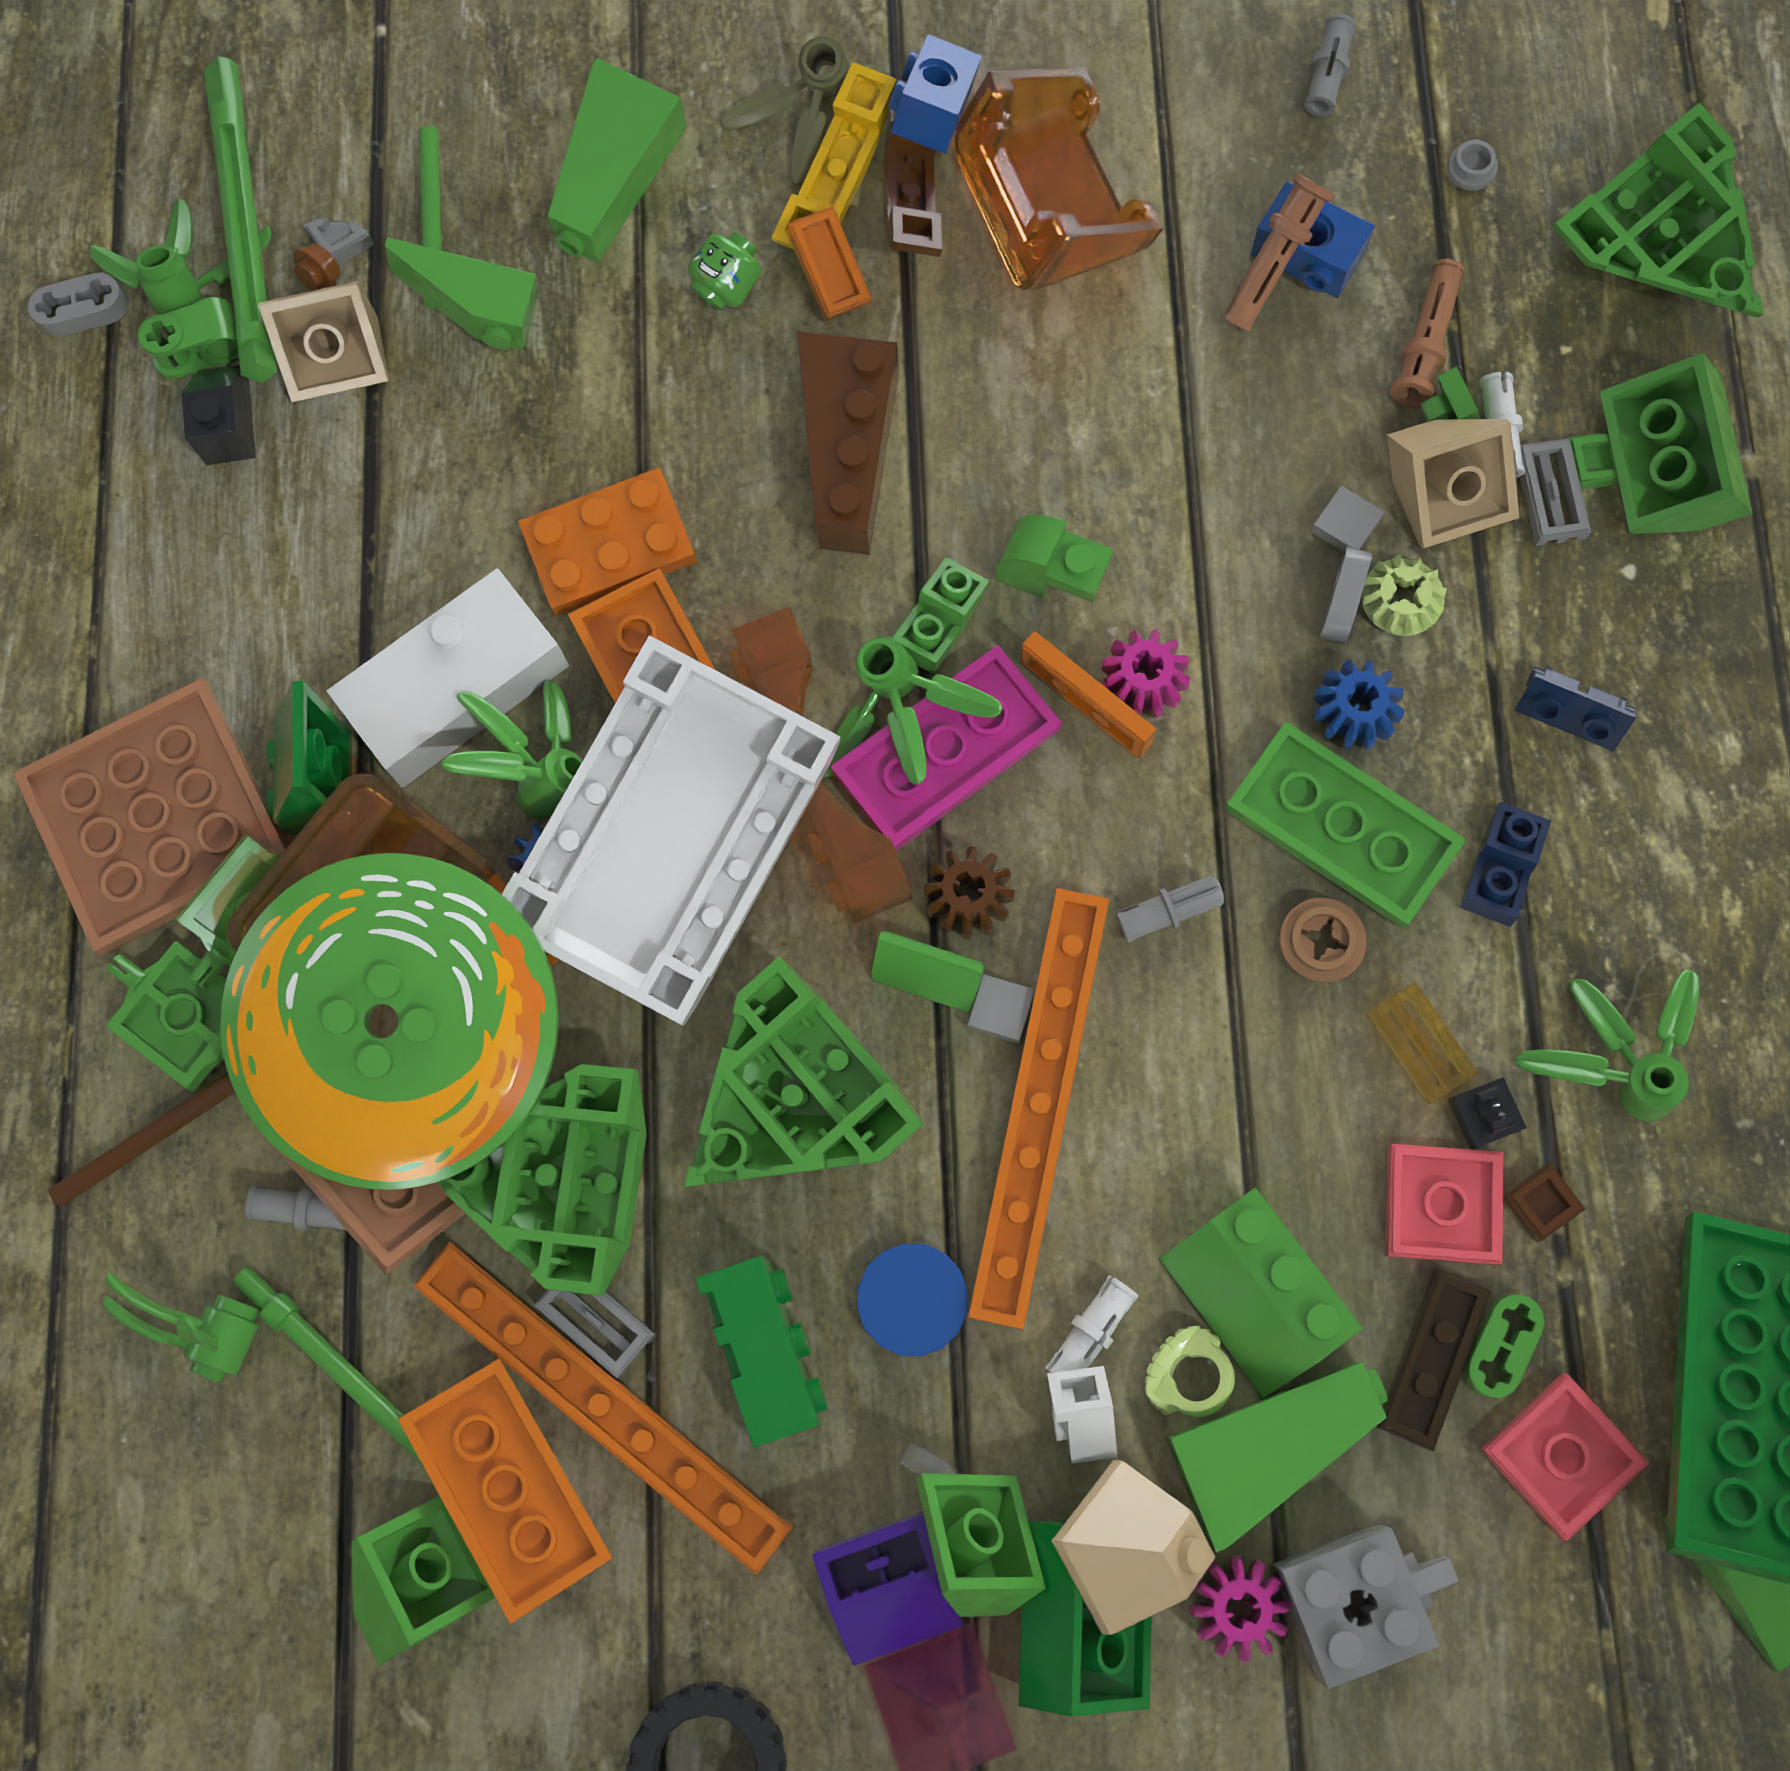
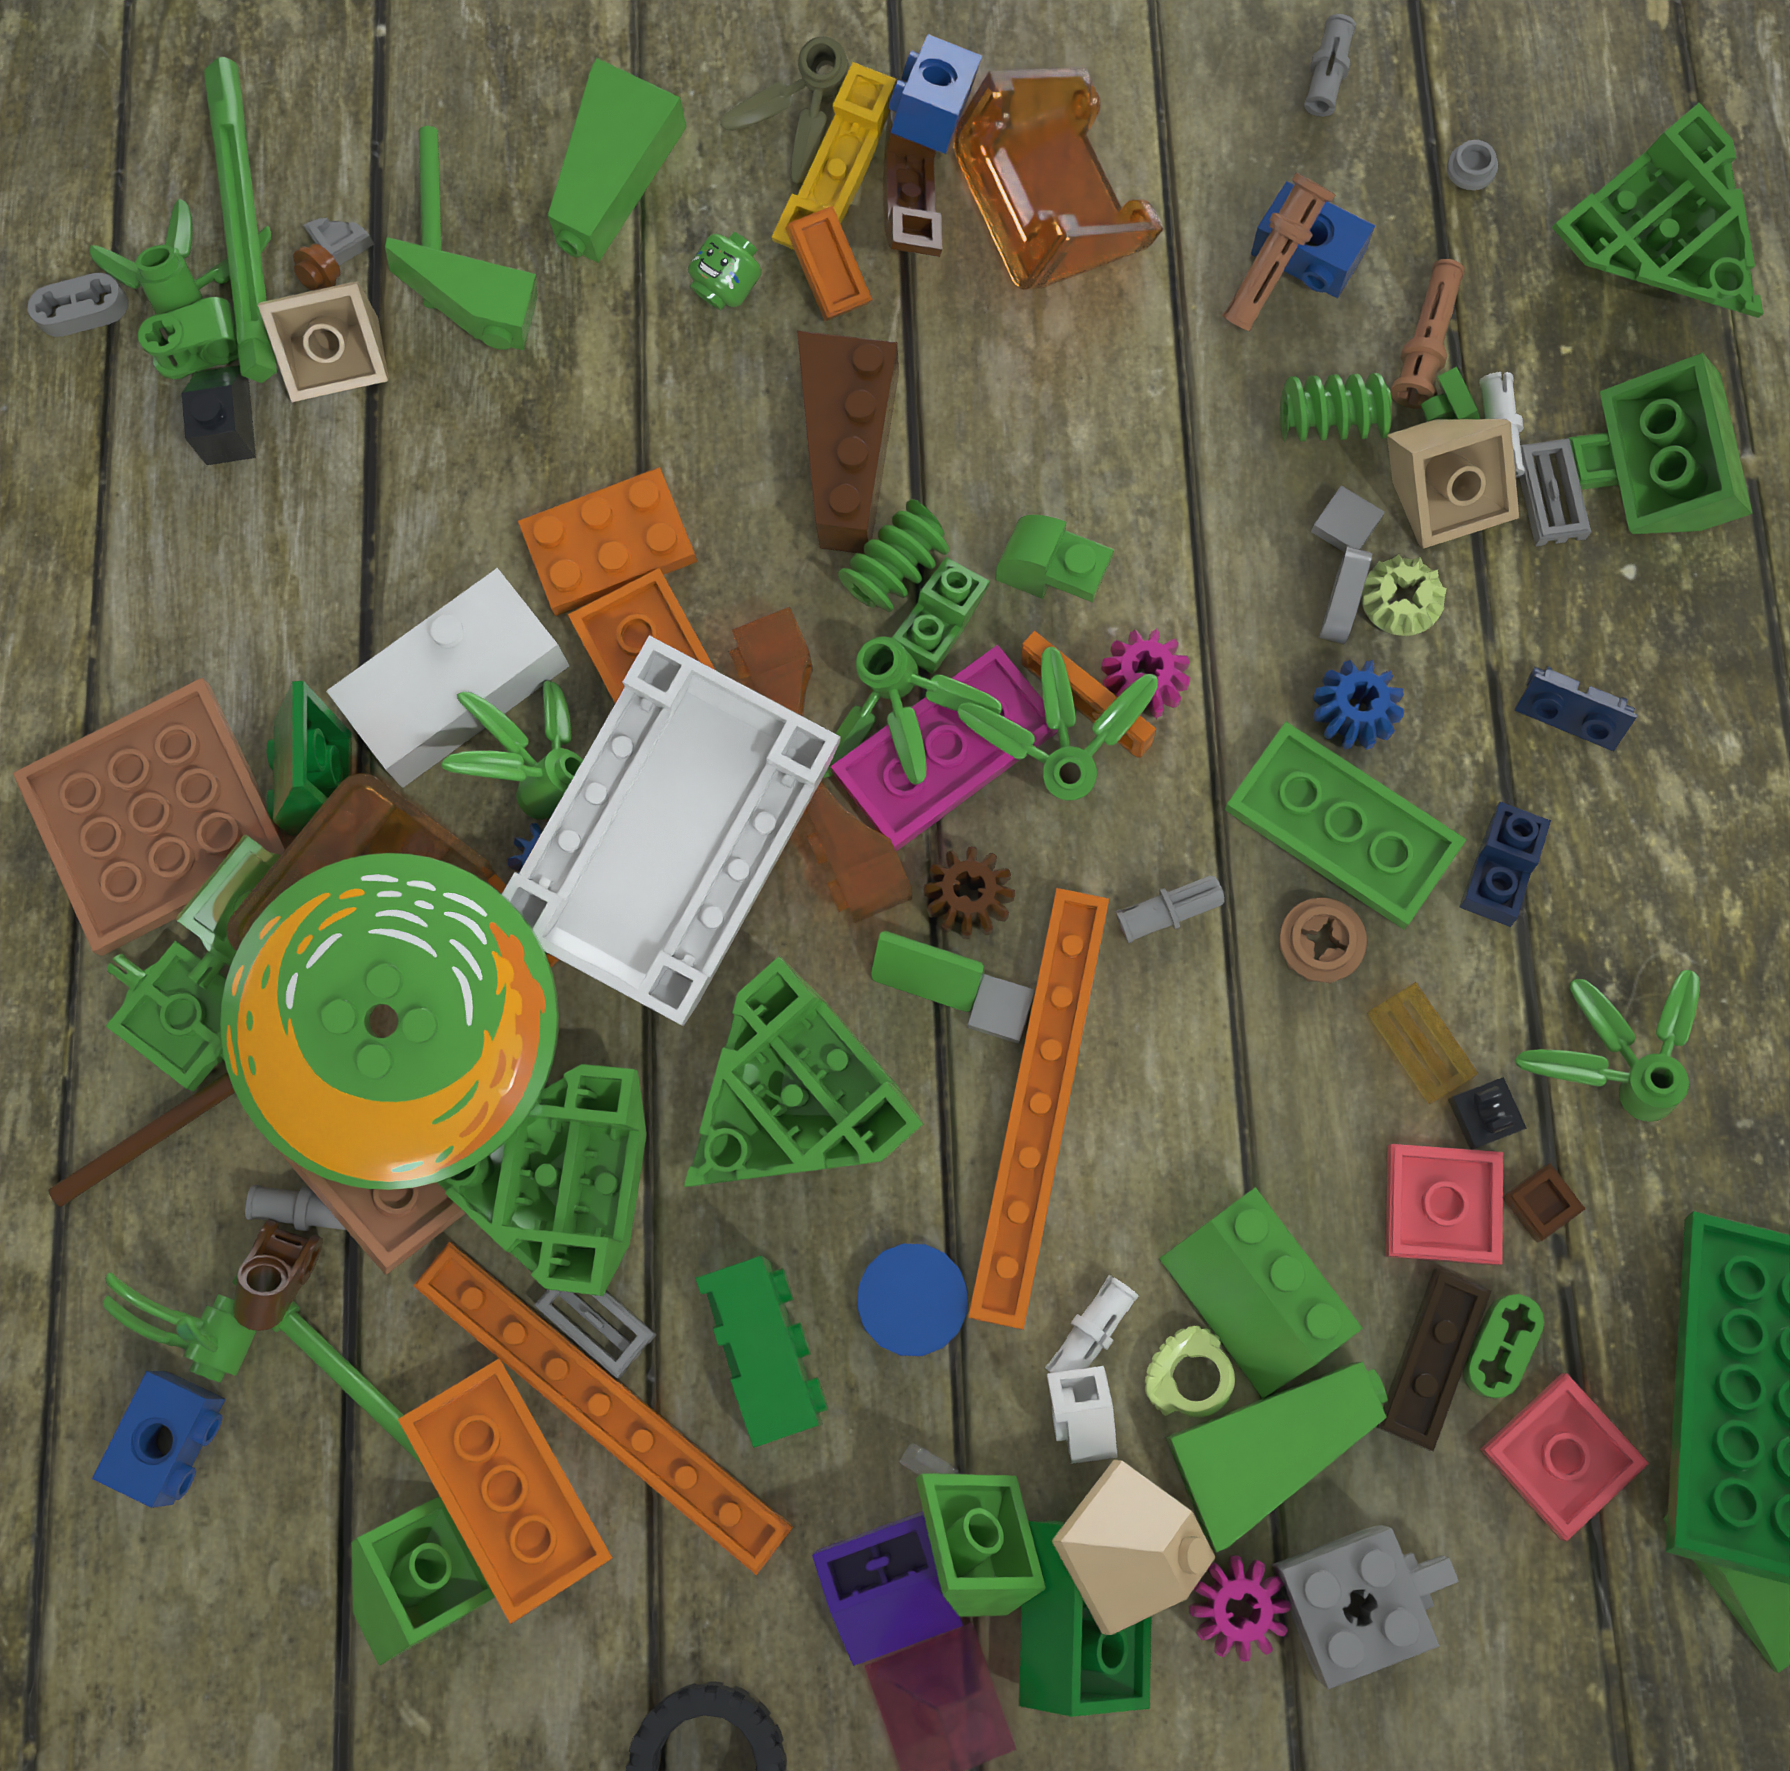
(133, 1459): none -> blue brick
(273, 1276): none -> reddish brown piece
(895, 556): none -> bright green piece
(1059, 715): none -> bright green plant
(1335, 406): none -> bright green piece

